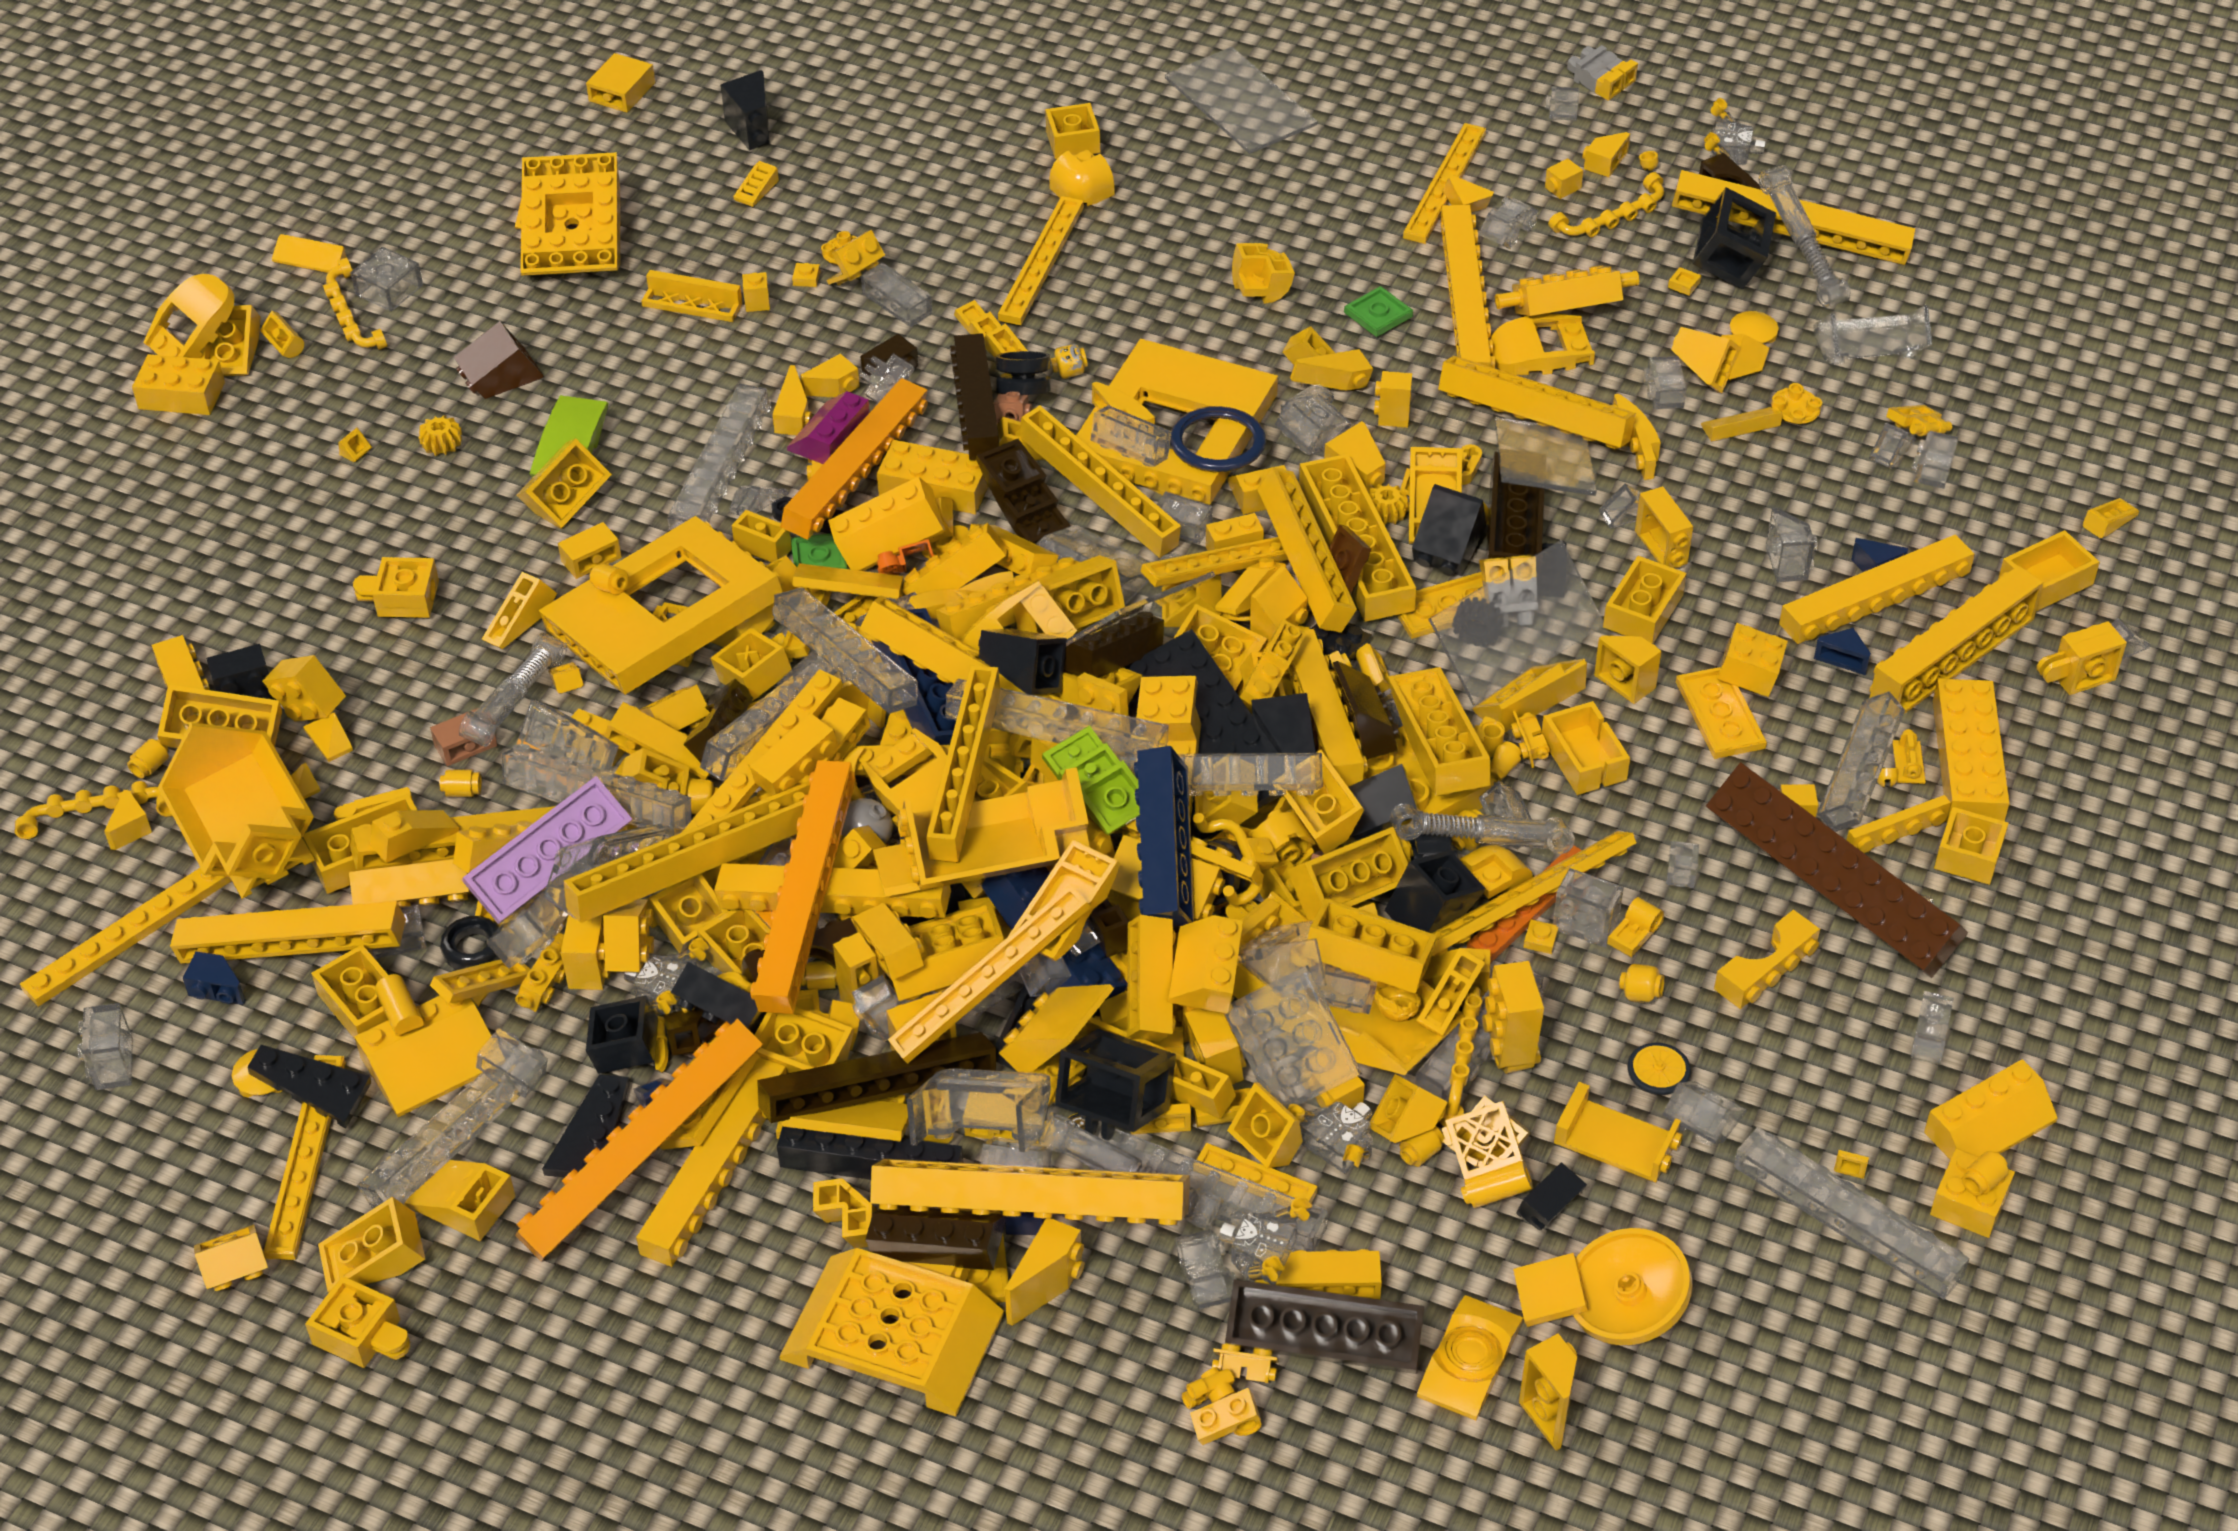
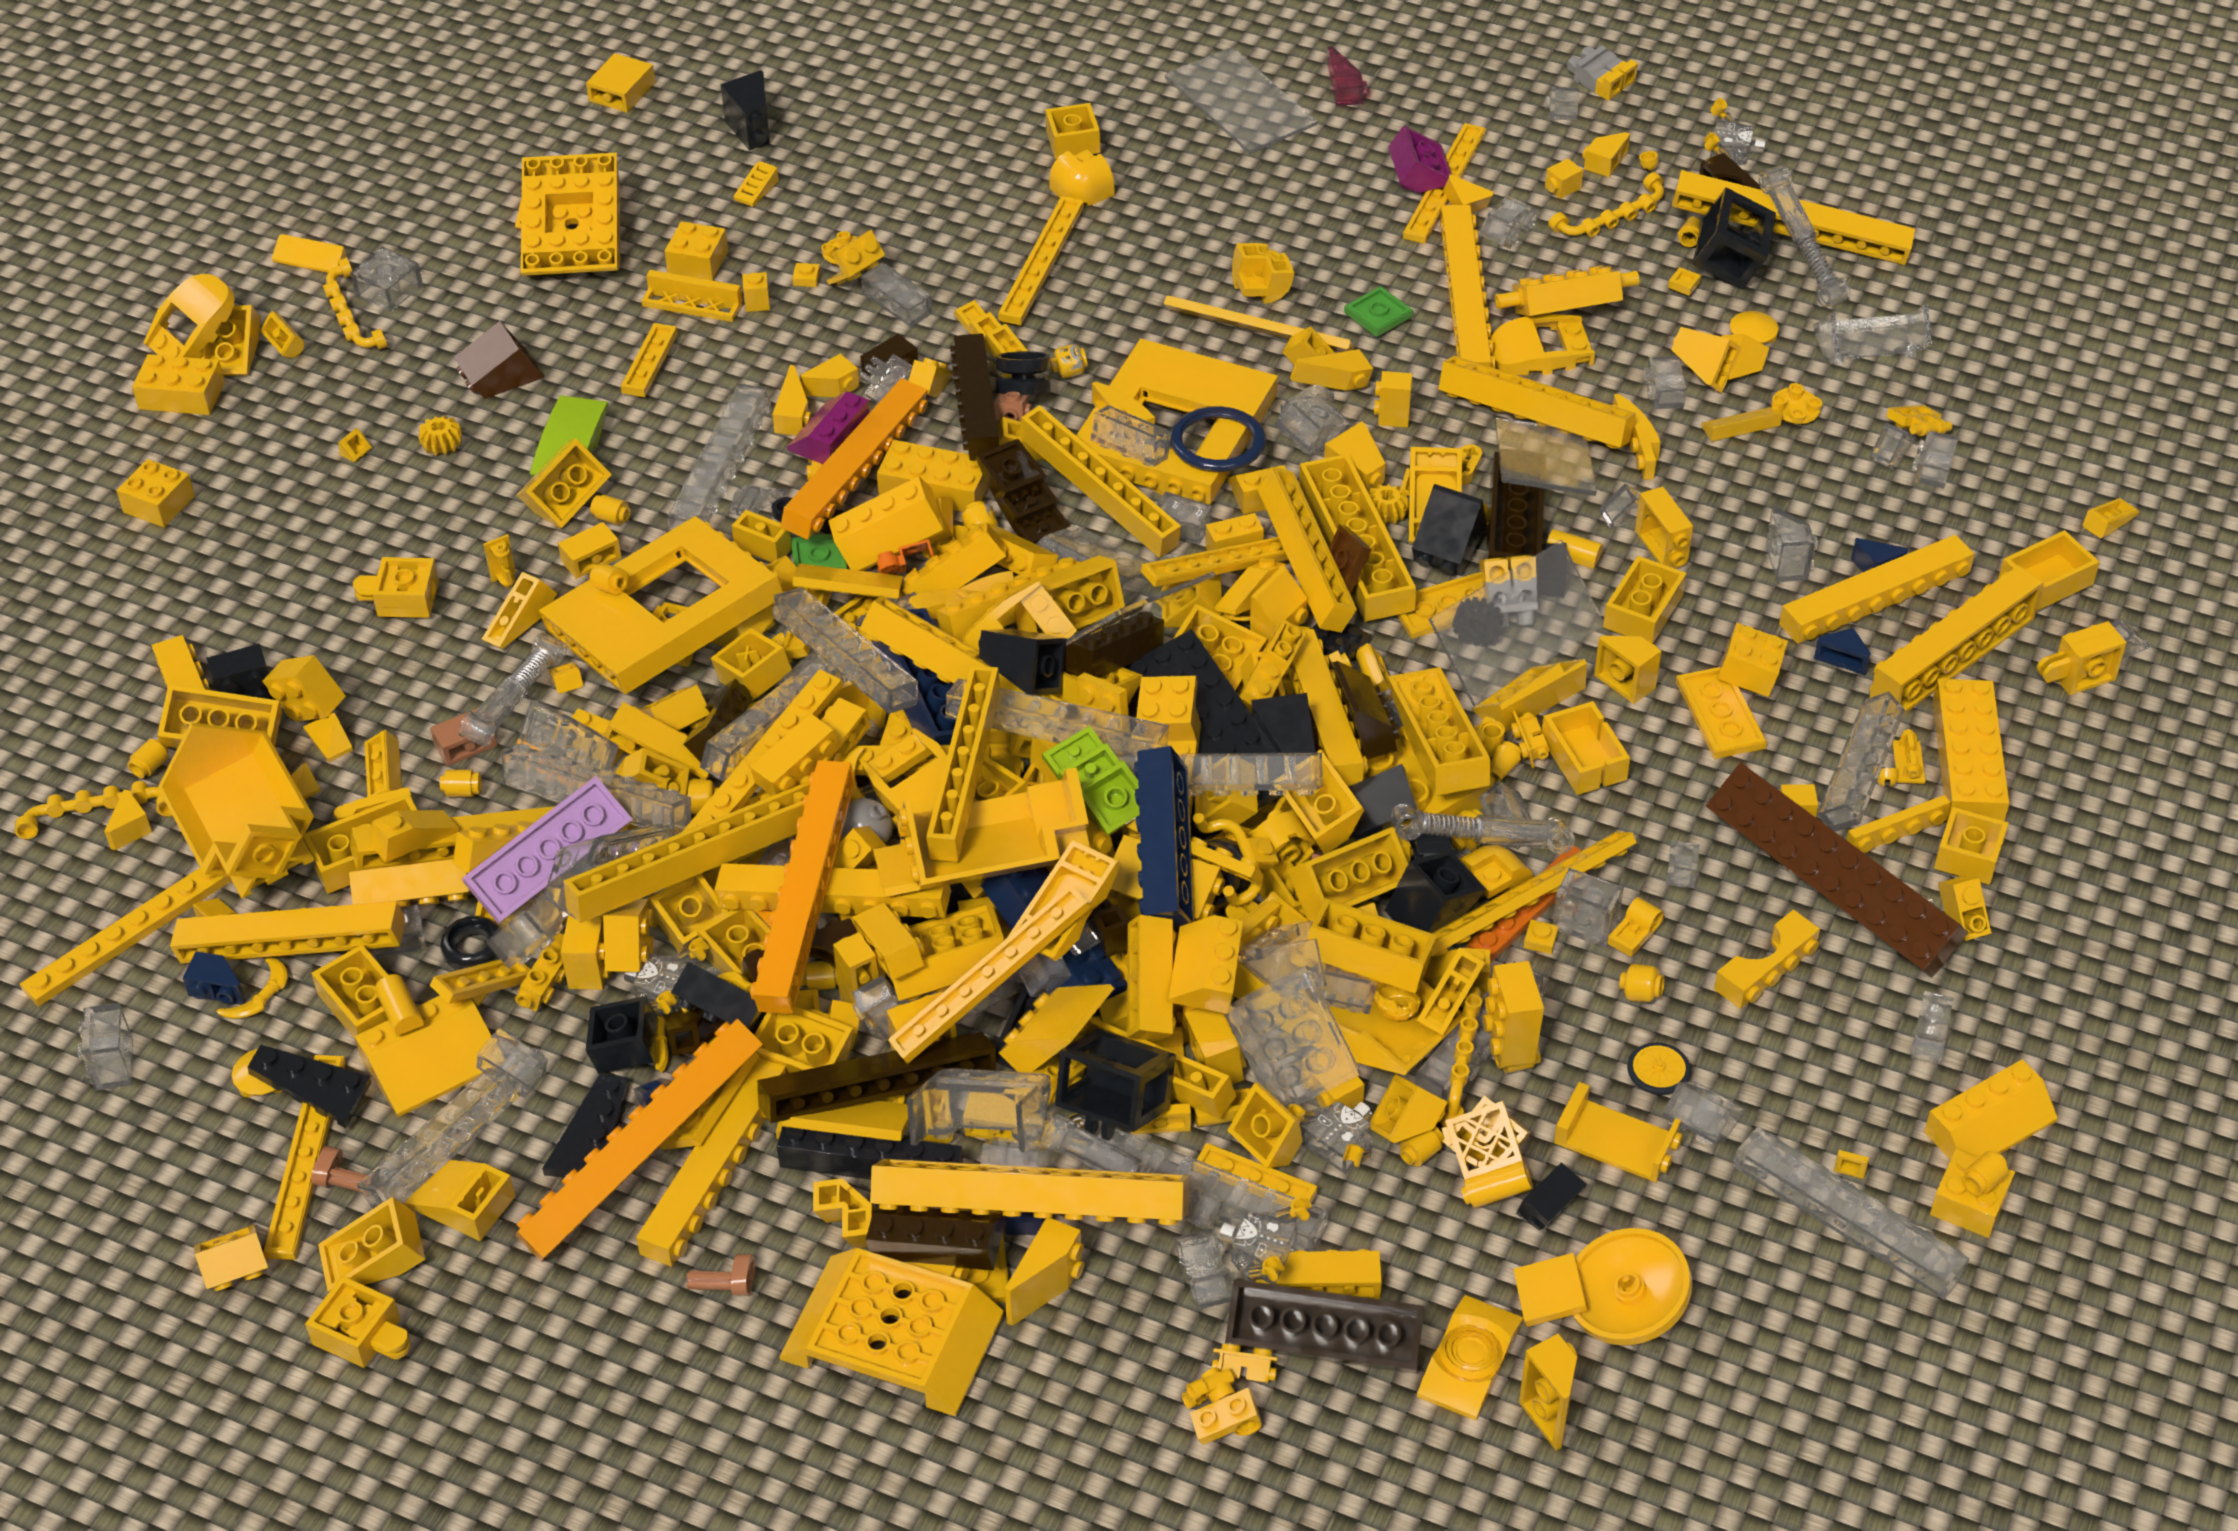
(155, 493): none -> yellow brick
(211, 908): none -> yellow slope
(277, 981): none -> yellow piece
(328, 1171): none -> nougat piece
(382, 763): none -> yellow slope
(500, 561): none -> yellow hinge
(610, 509): none -> yellow brick
(649, 360): none -> yellow plate
(696, 250): none -> yellow brick
(738, 1281): none -> nougat piece
(931, 376): none -> yellow slope
(978, 513): none -> yellow head
(1248, 322): none -> yellow tile
(1345, 79): none -> clear pink slope
(1418, 161): none -> magenta slope
(1582, 550): none -> yellow brick
(1689, 232): none -> yellow cone
(1965, 904): none -> yellow slope

